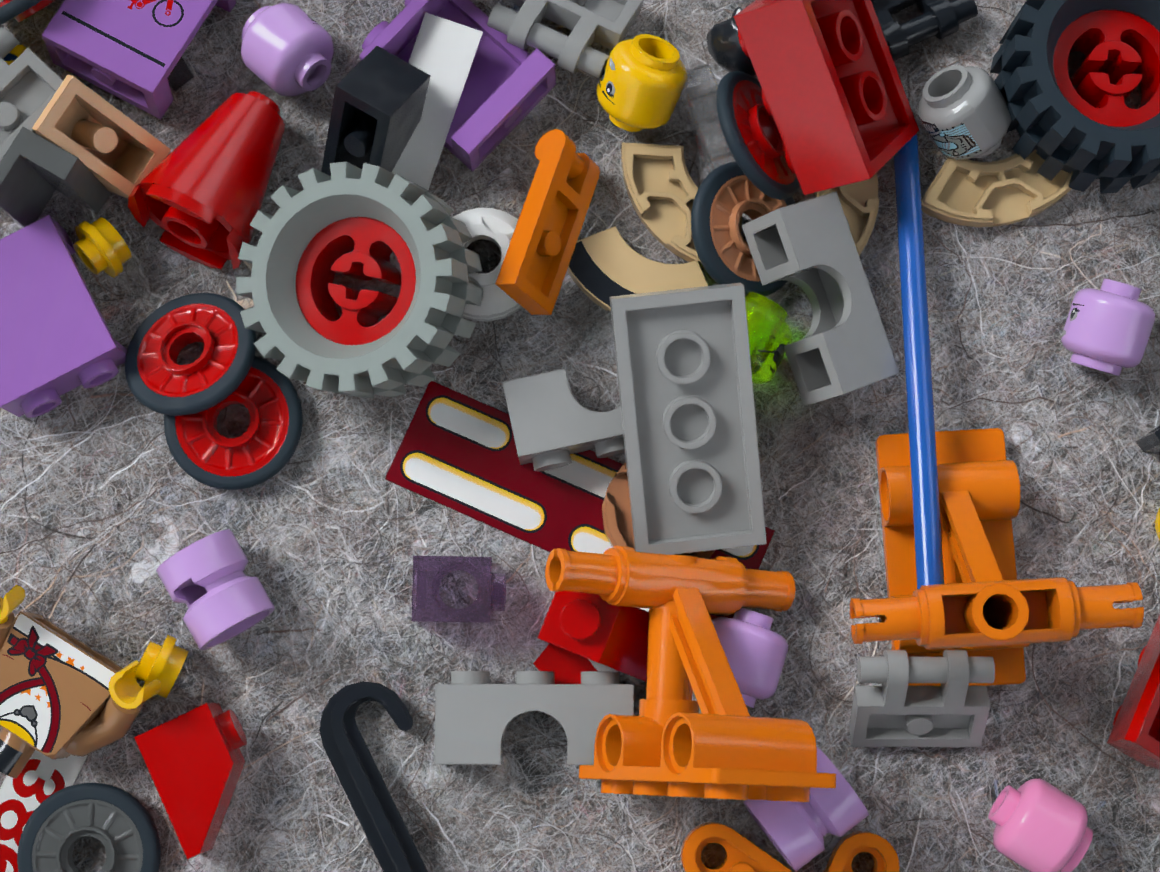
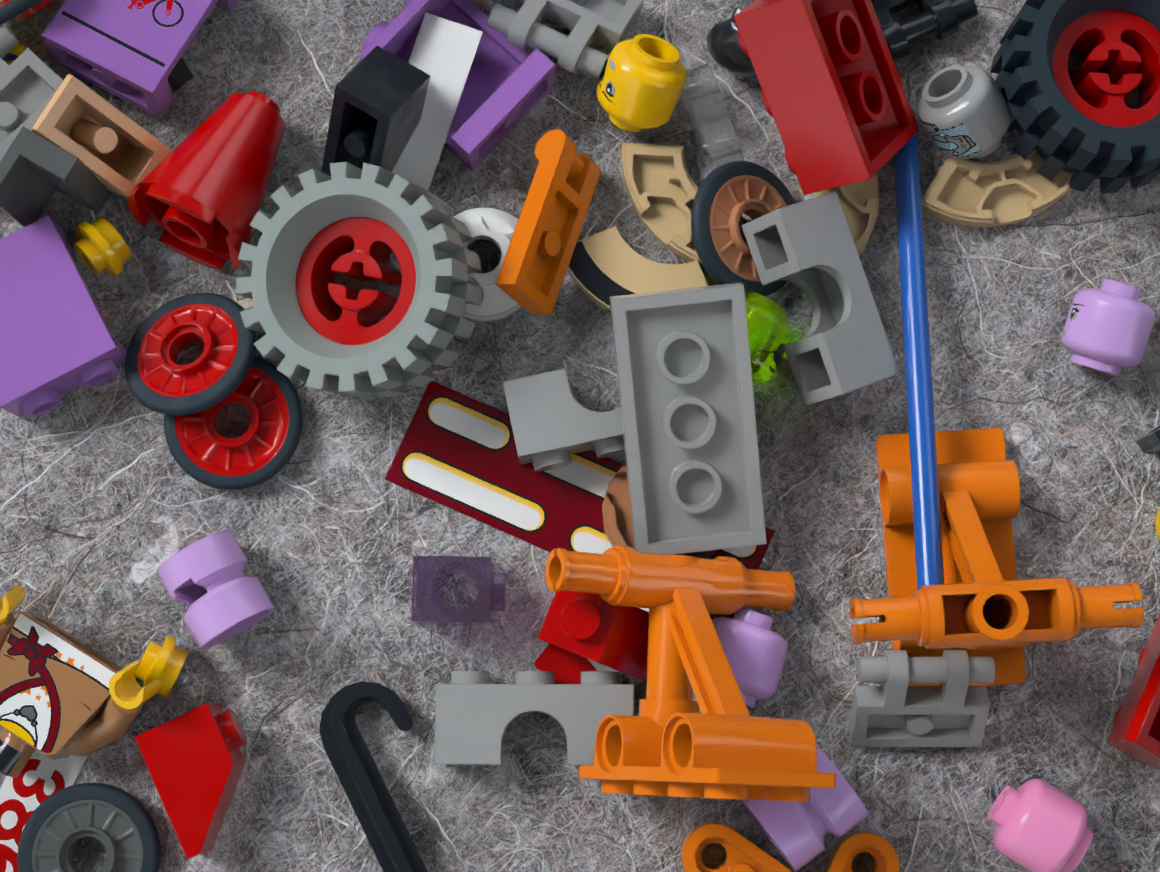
(287, 49): lavender head -> none
(754, 136): wheel -> none

